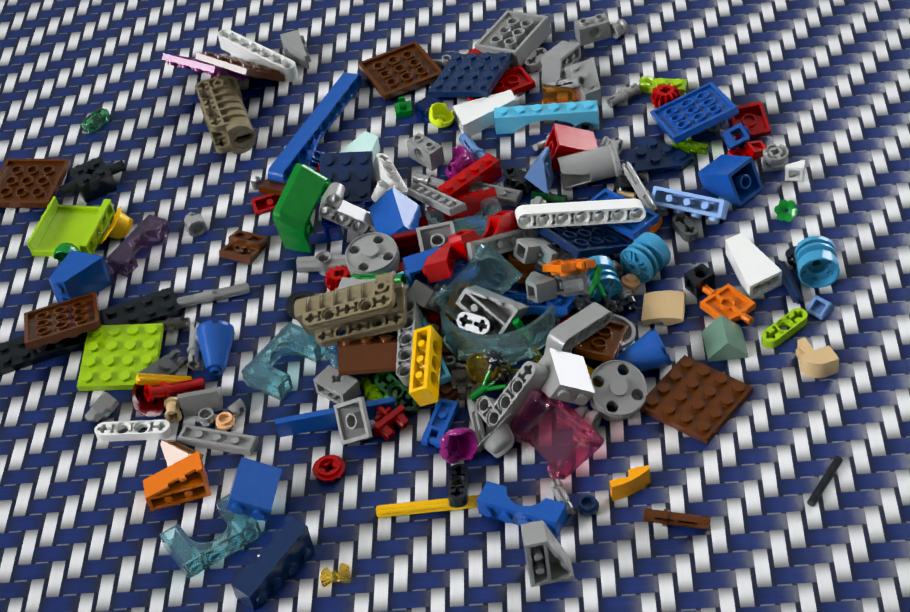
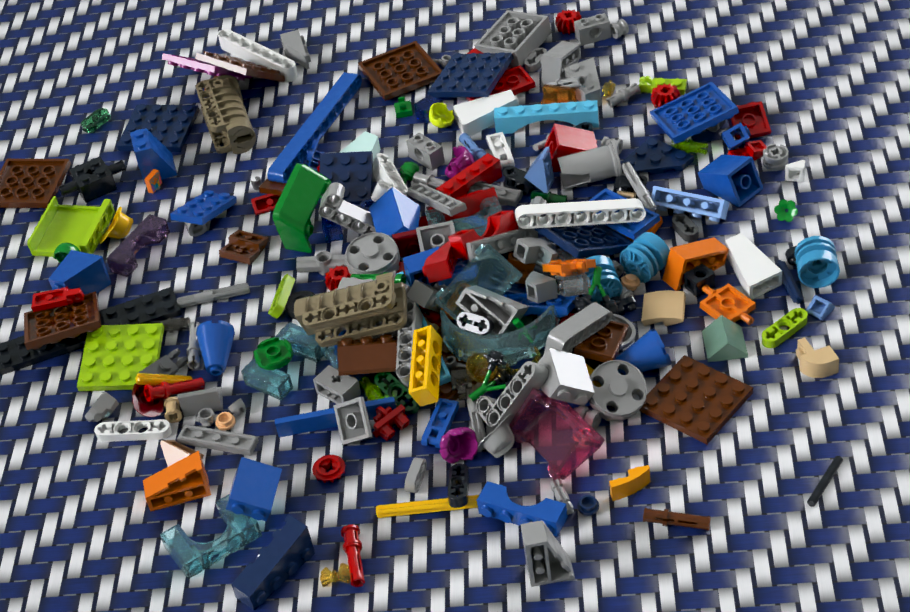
(56, 298): none -> red hinge
(152, 154): none -> blue slope
(153, 181): none -> orange tile
(166, 122): none -> dark blue plate
(203, 207): none -> blue plate
(273, 353): none -> green tile
(281, 296): none -> lime beam
(352, 547): none -> red pin
(408, 170): none -> green piece
(415, 475): none -> light grey beam
(500, 149): none -> white plate
(565, 21): none -> red gear
(609, 88): none -> clear yellow plate
(687, 256): none -> orange wedge

